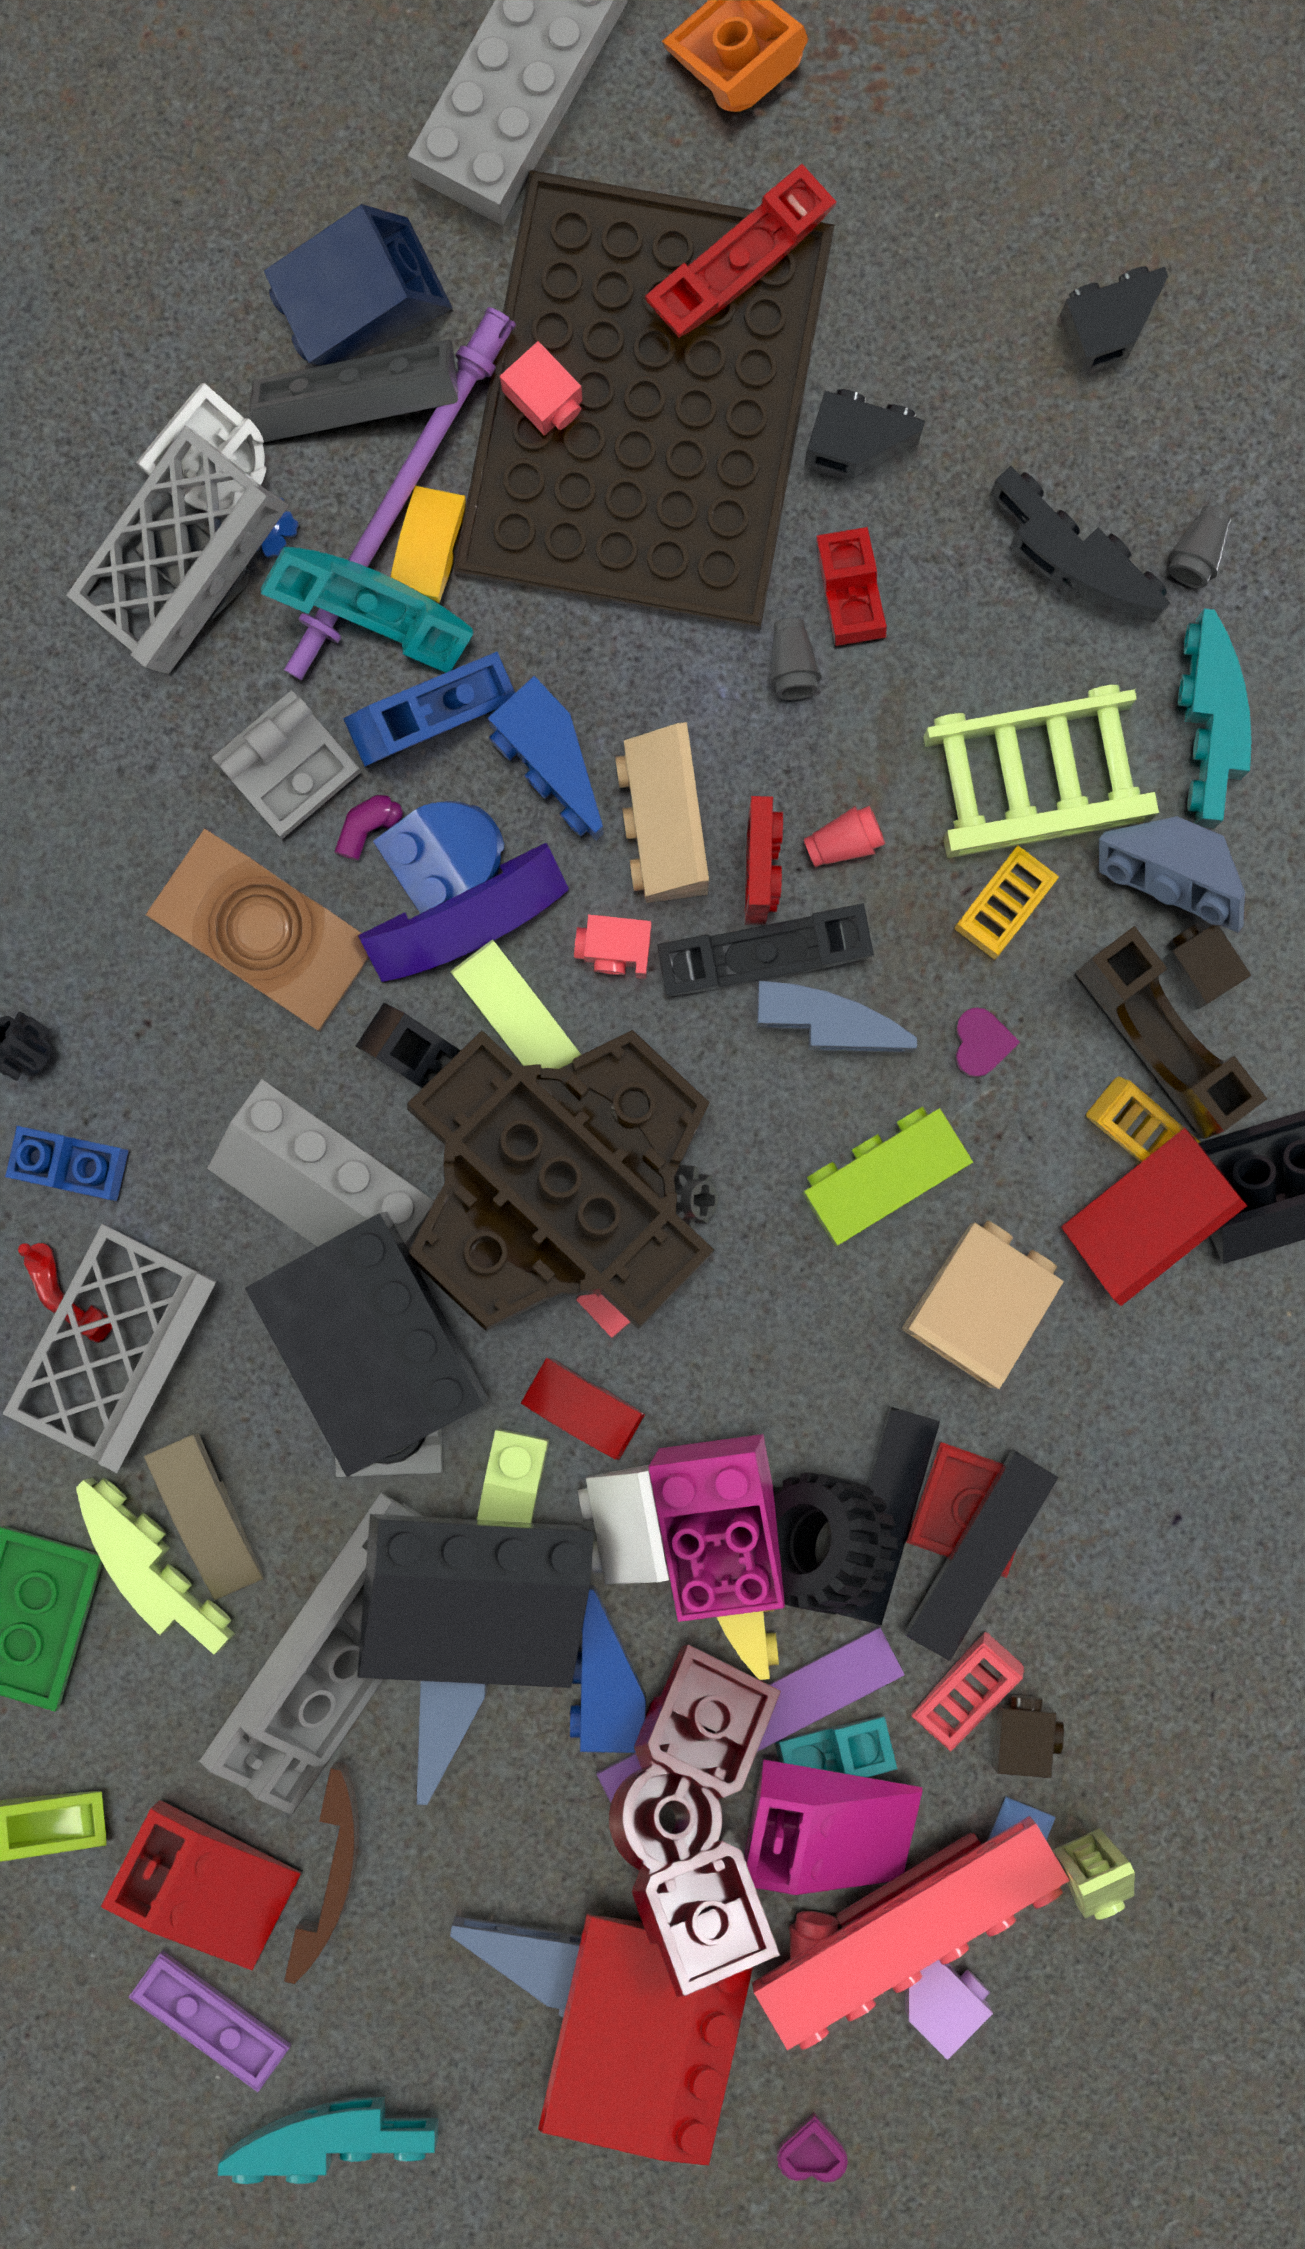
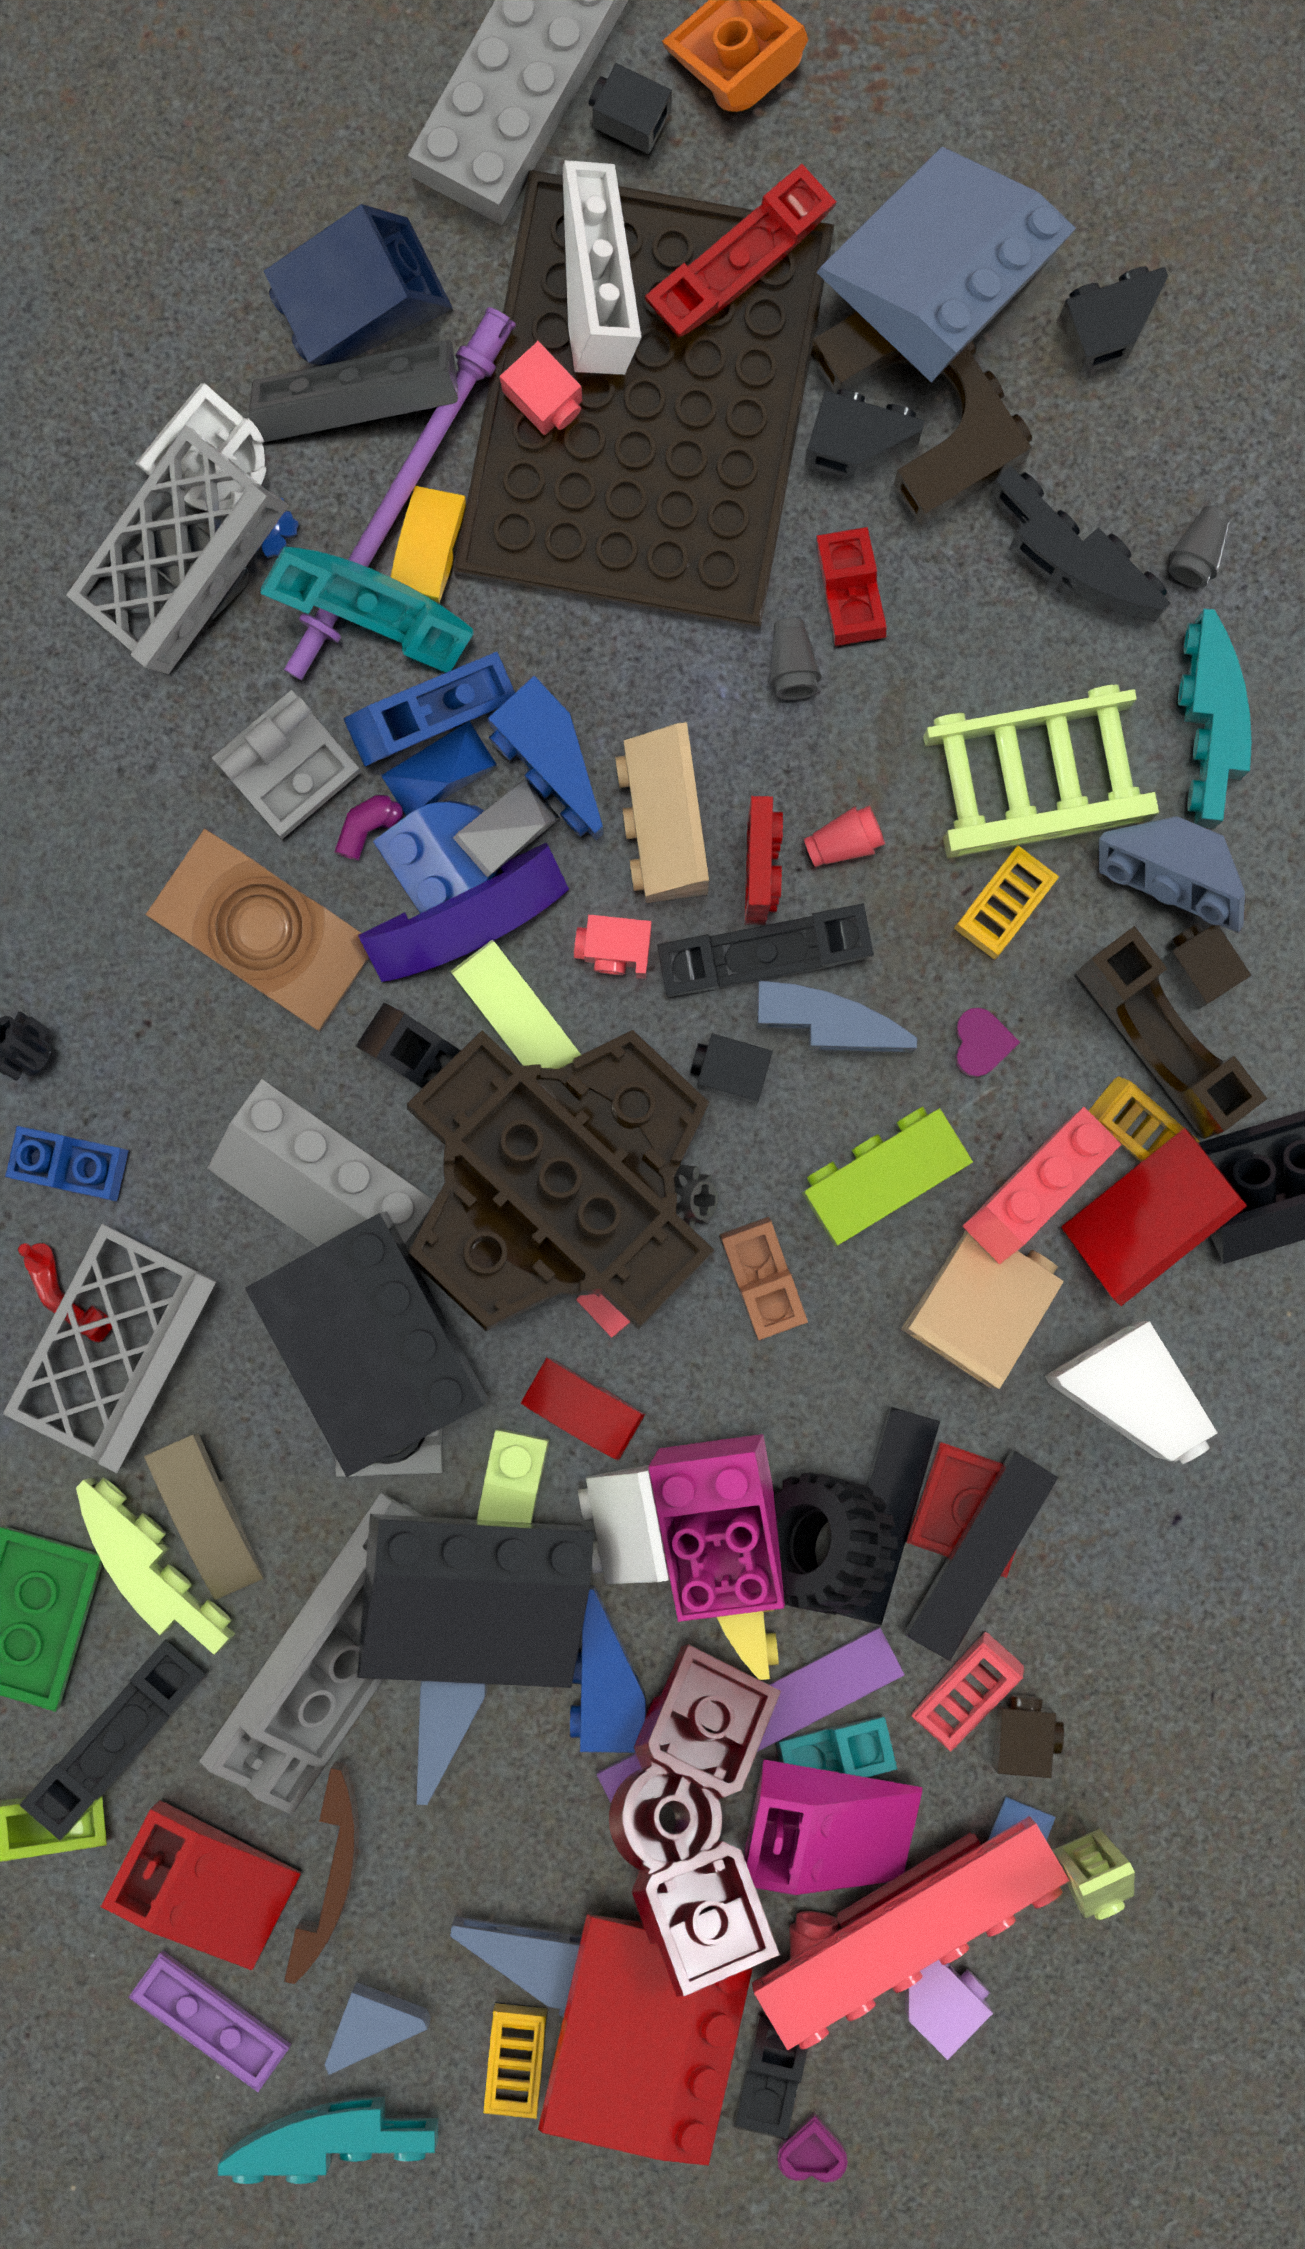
(113, 1741): none -> black slope
(373, 2024): none -> sand blue slope
(439, 769): none -> blue slope
(506, 827): none -> light grey slope
(518, 2018): none -> yellow slope
(598, 271): none -> white slope
(630, 107): none -> black brick
(731, 1068): none -> black brick
(763, 1278): none -> nougat slope
(769, 2083): none -> black slope
(945, 257): none -> sand blue slope
(971, 456): none -> dark brown arch
(1041, 1185): none -> coral brick
(1138, 1392): none -> white slope

